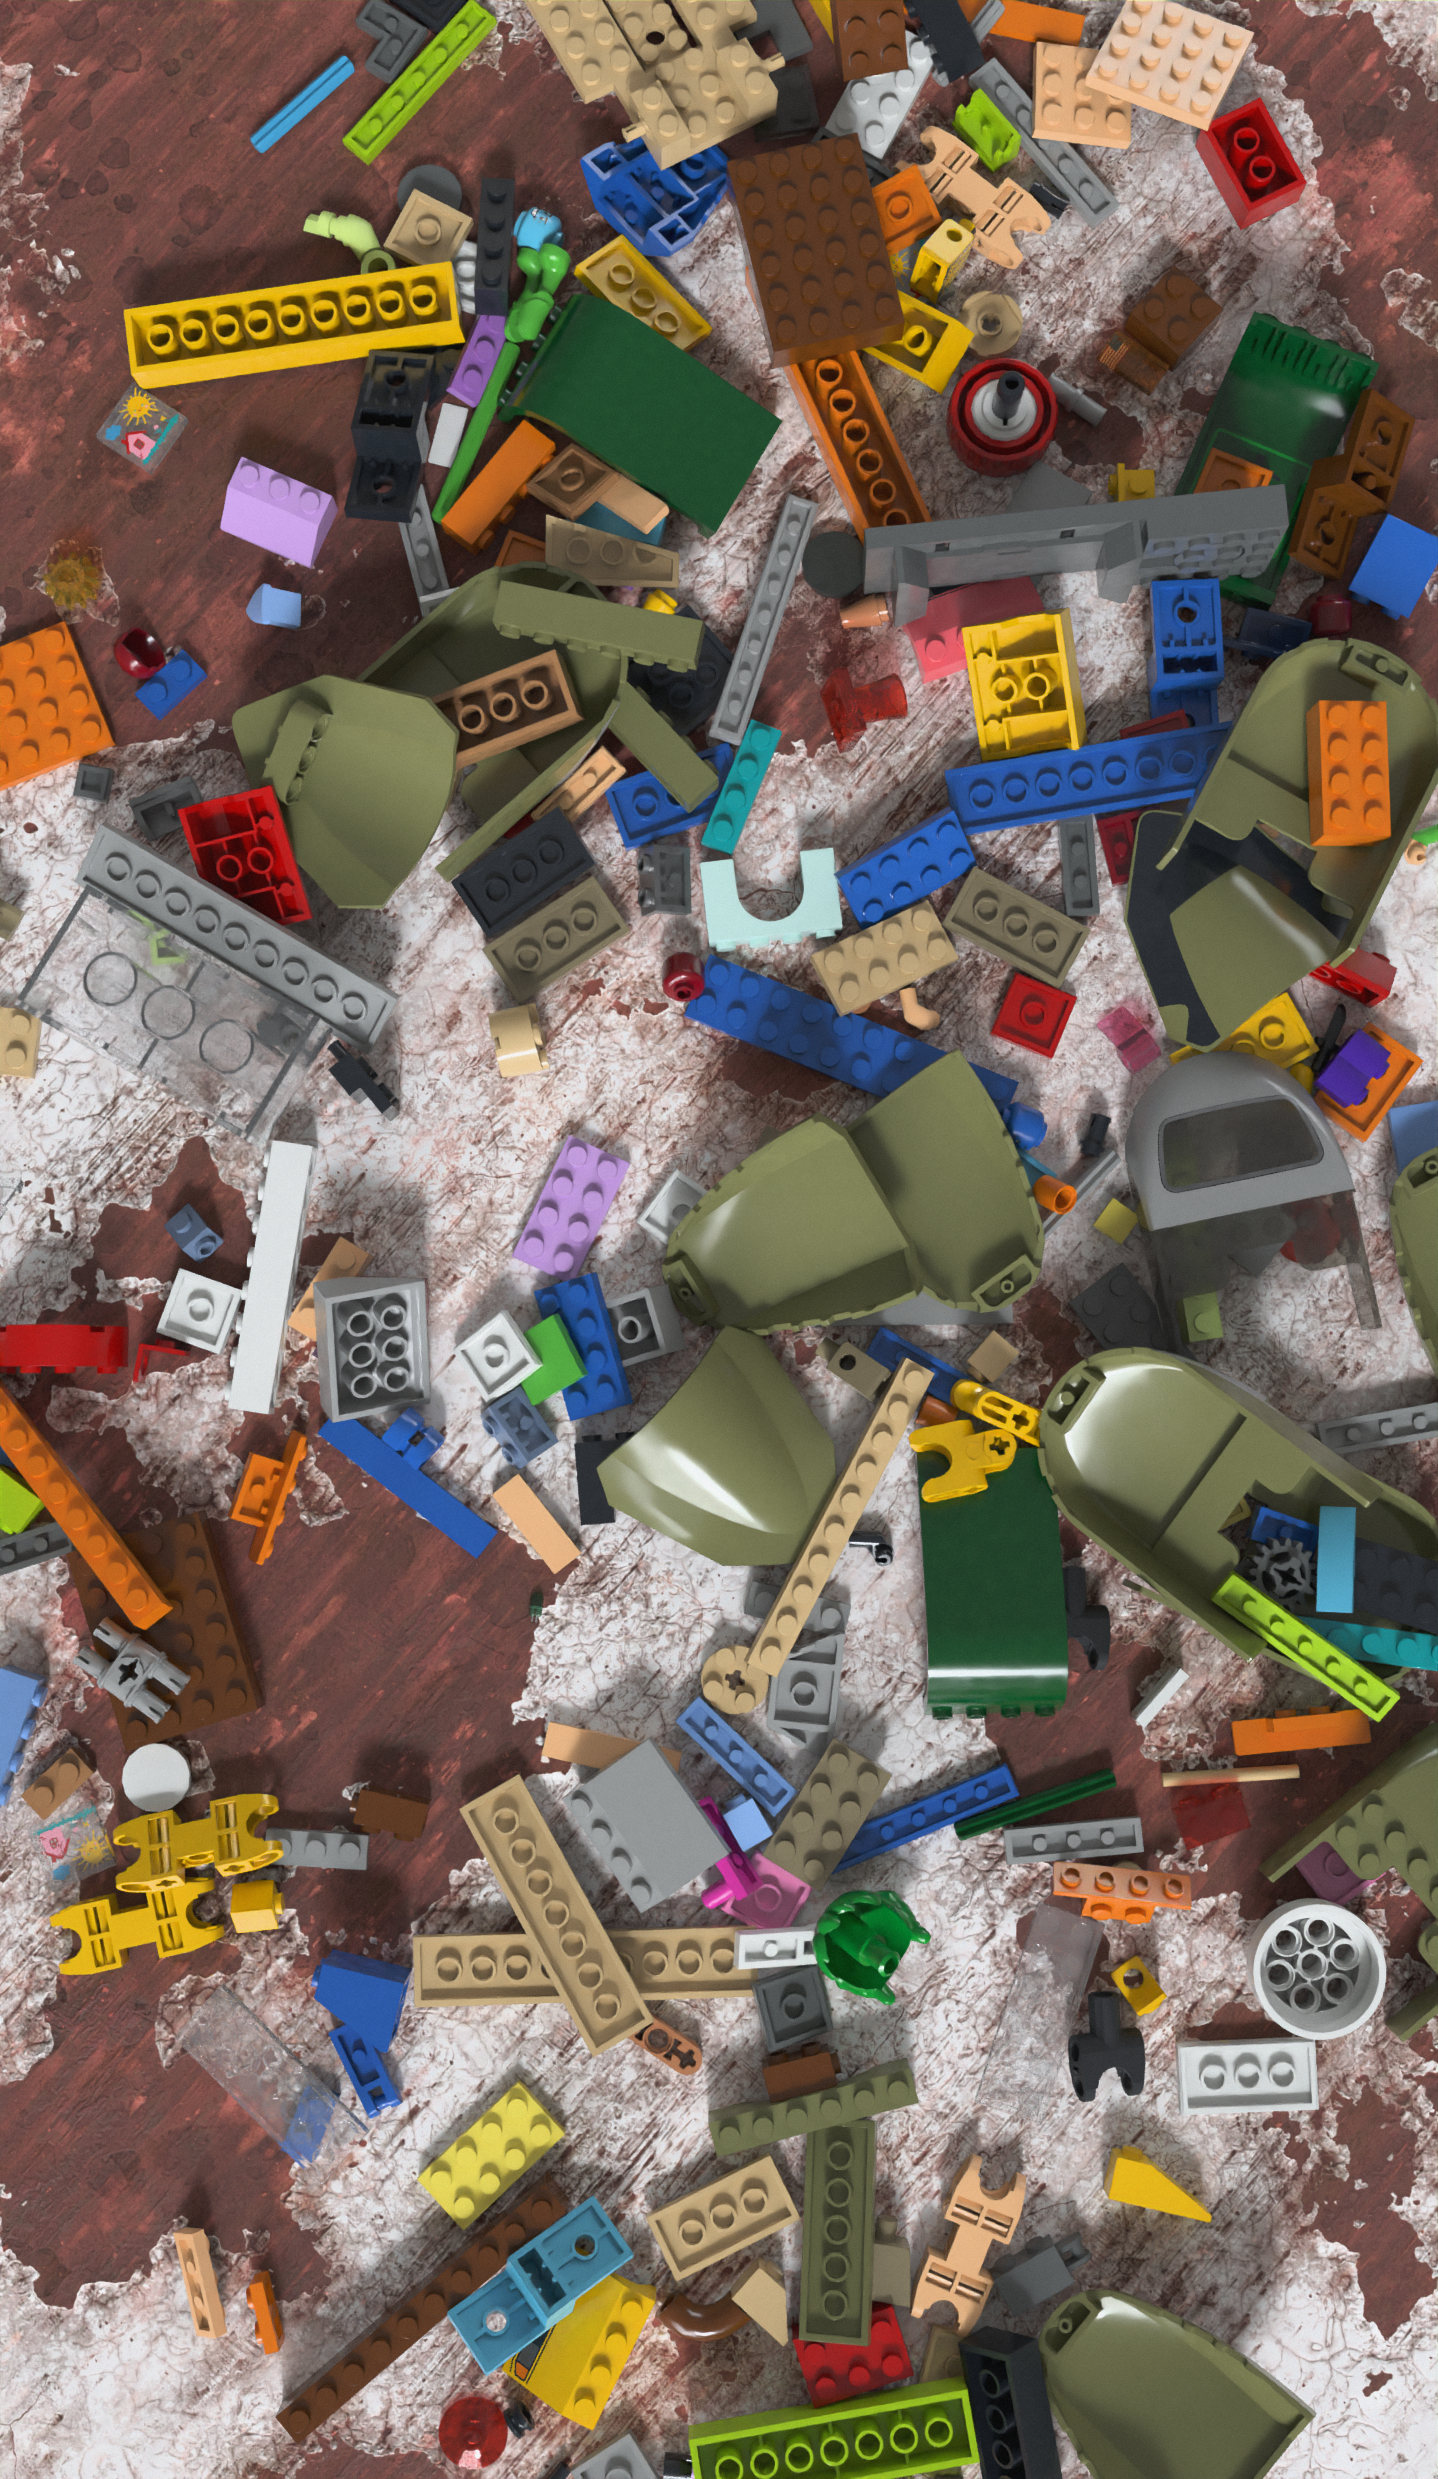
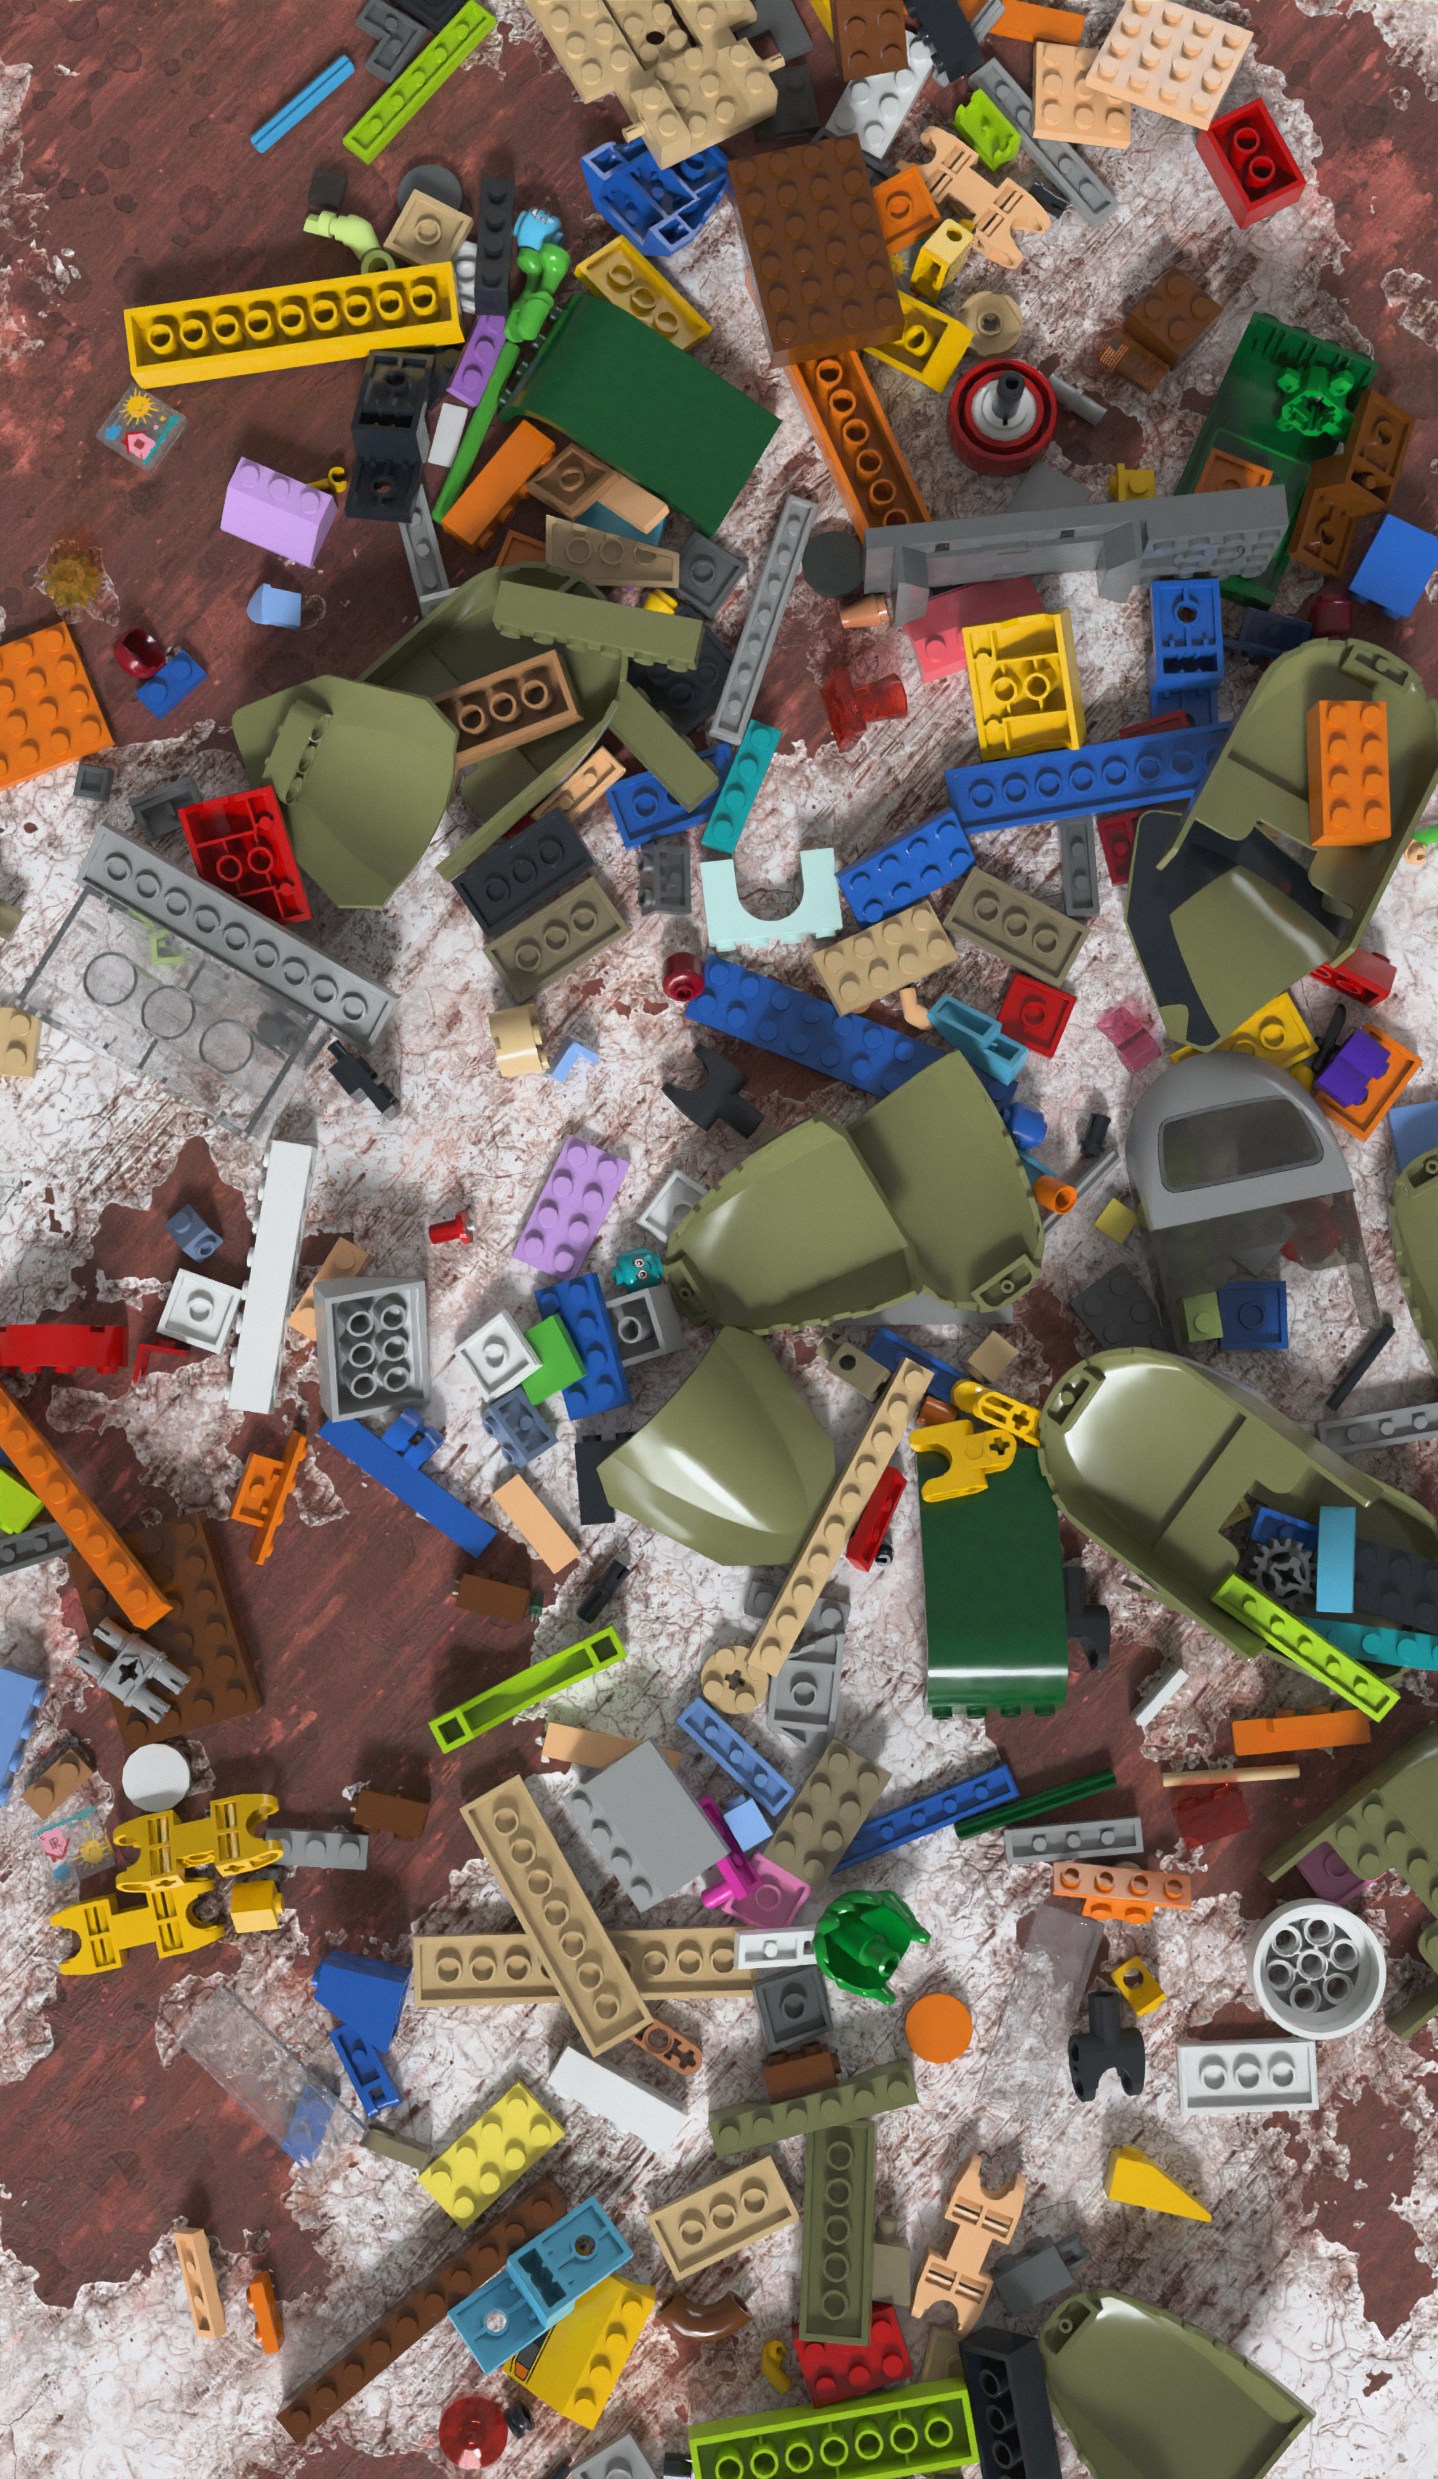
(327, 190): none -> clear smoke tile
(337, 487): none -> yellow hand
(396, 2146): none -> dark tan piece
(454, 1229): none -> red piece
(492, 1596): none -> reddish brown brick
(528, 1688): none -> lime arch
(566, 1057): none -> light blue tile
(602, 1591): none -> black axle
(617, 2096): none -> white brick
(637, 1269): none -> teal head
(706, 575): none -> dark grey tile
(717, 1097): none -> black connector
(763, 2297): tan slope -> none
(771, 2365): none -> yellow arm
(875, 1519): none -> red plate
(938, 2027): none -> orange tile
(978, 1038): none -> medium azure slope
(1253, 1315): none -> blue plate
(1314, 420): none -> green piece
(1360, 1367): none -> black bar

